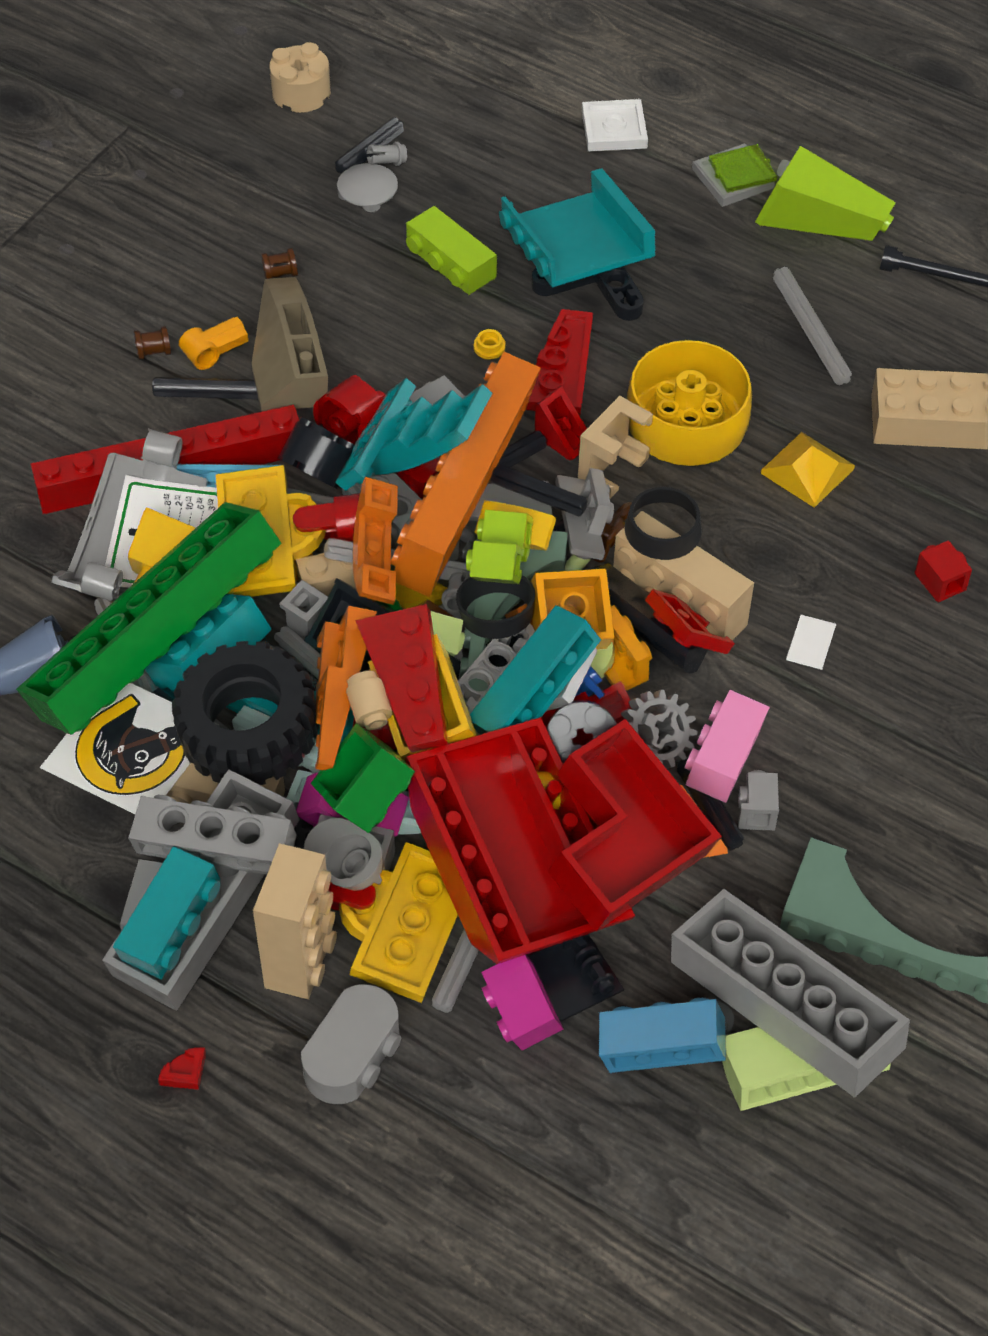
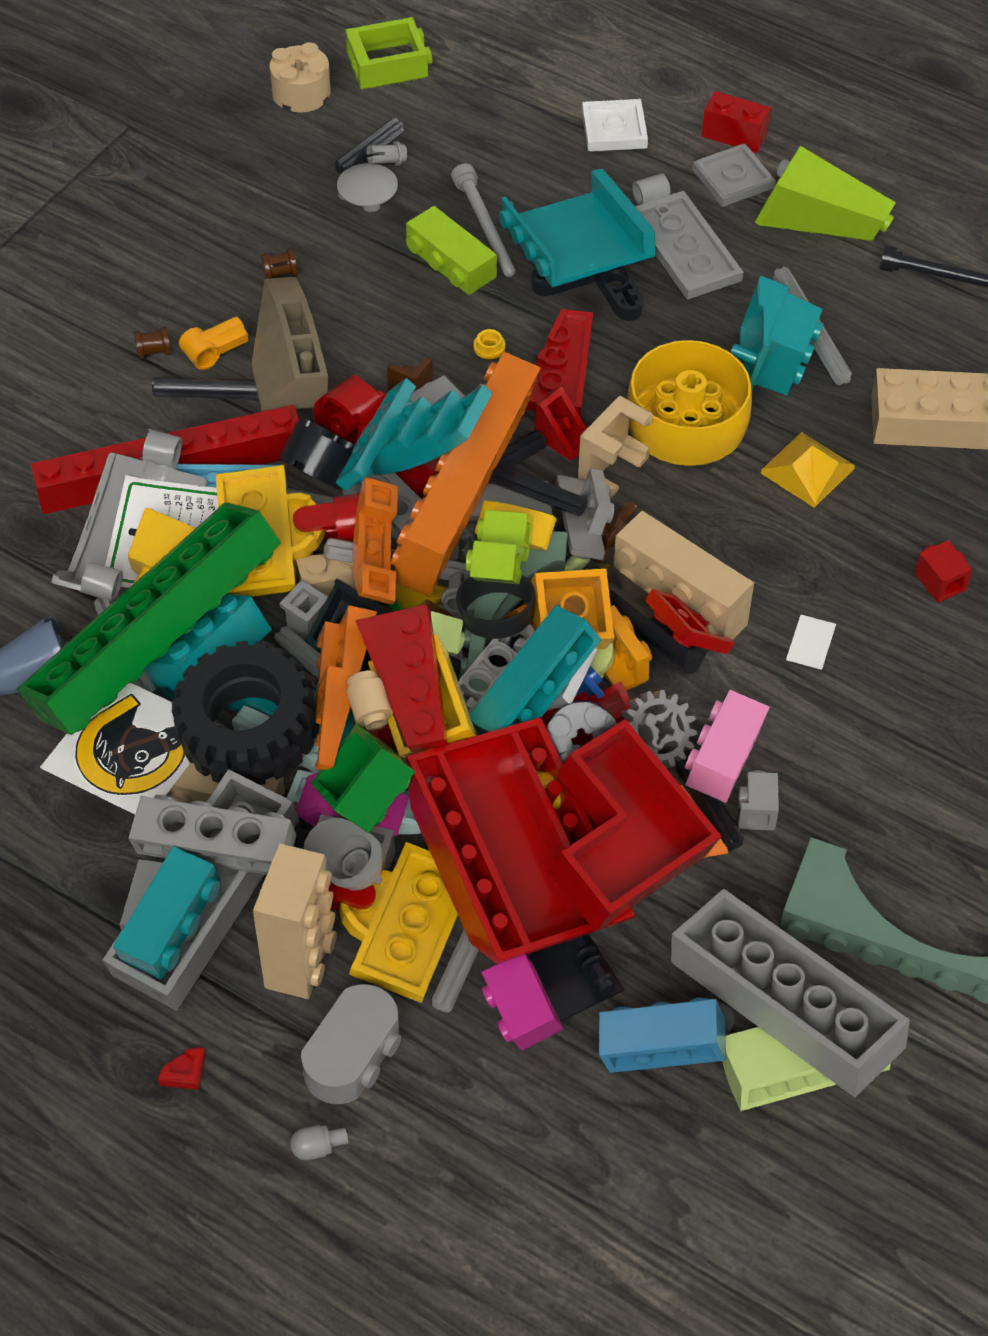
(316, 1141): none -> light grey cylinder
(390, 68): none -> lime window
(418, 376): none -> reddish brown panel
(466, 181): none -> light grey piece
(657, 547): black tyre -> none
(684, 239): none -> light grey hinge
(735, 121): none -> red brick
(742, 168): clear neon green piece -> none
(777, 336): none -> teal piece

